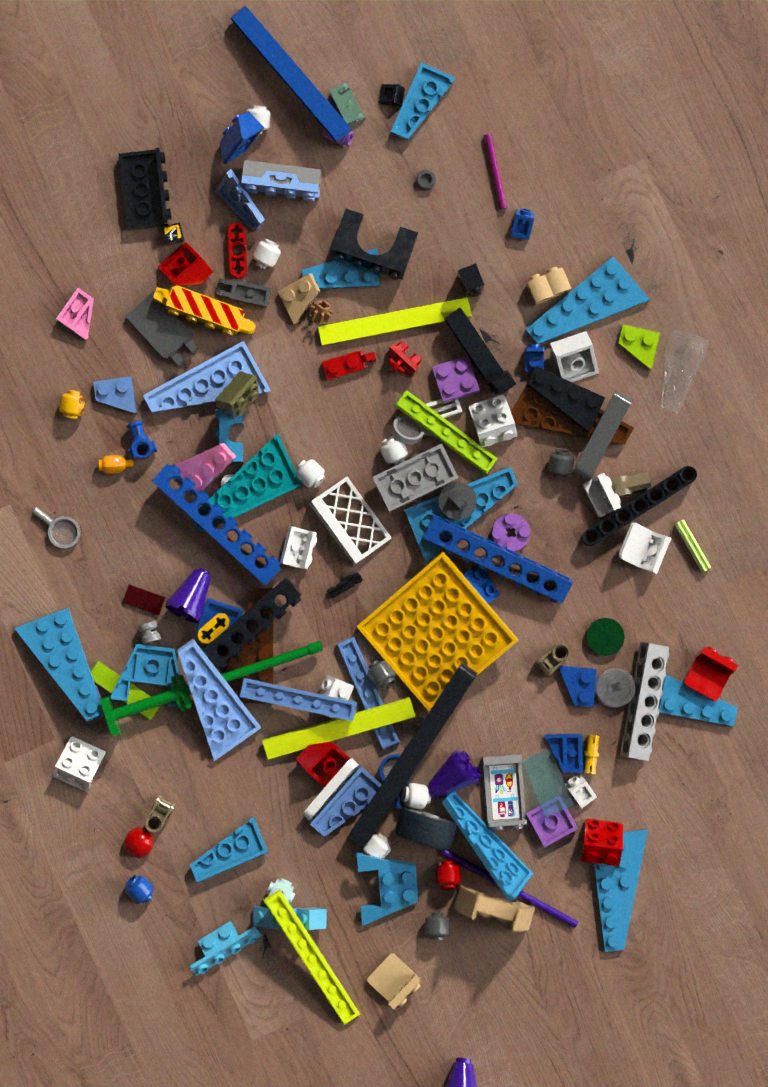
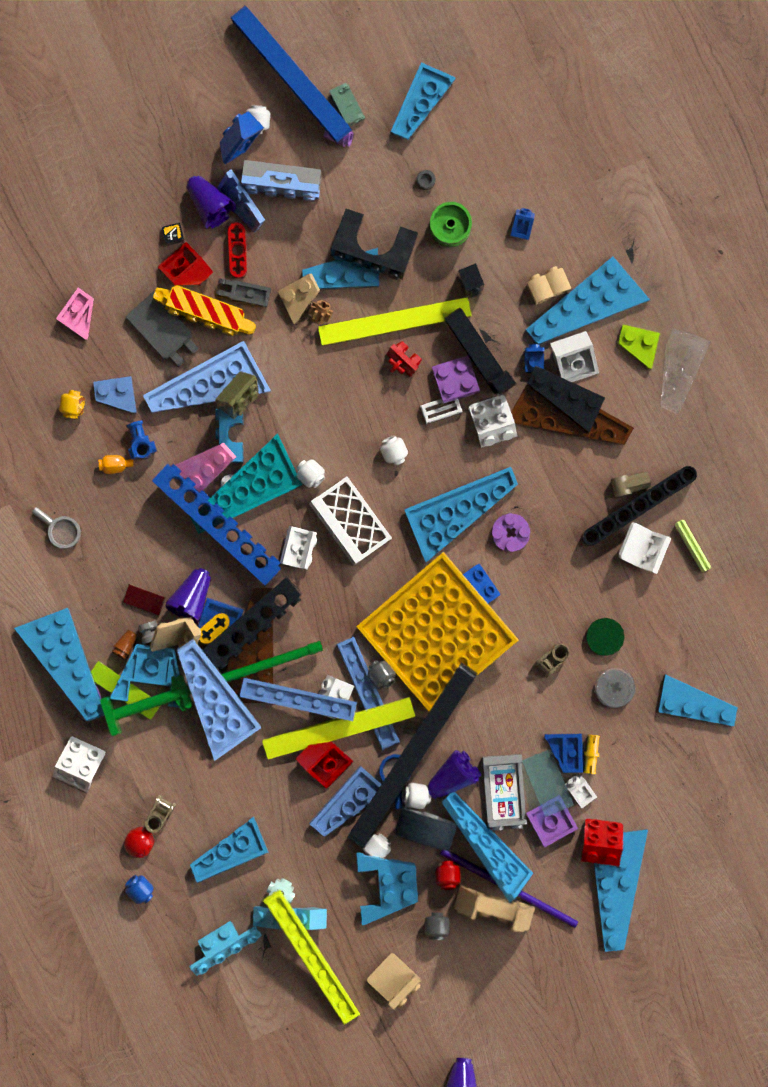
(125, 644): none -> dark orange cone
(144, 189): black bracket -> none
(175, 633): none -> tan bracket
(209, 202): none -> dark purple cone
(266, 254): white head -> none
(330, 789): white beam -> none
(344, 585): black axle -> none
(347, 364): red hinge -> none
(392, 94): black slope -> none
(407, 430): piece -> none
(415, 478): light grey piece -> none
(445, 432): lime tile -> none
(447, 213): none -> bright green wheel
(457, 500): dark grey tile -> none
(495, 171): magenta bar -> none
(556, 593): blue brick -> none
(561, 463): dark grey head -> none
(580, 684): blue wing -> none
(601, 495): white bracket -> none
(602, 436): dark grey beam -> none
(637, 708): light grey brick -> none
(710, 673): red bracket -> none

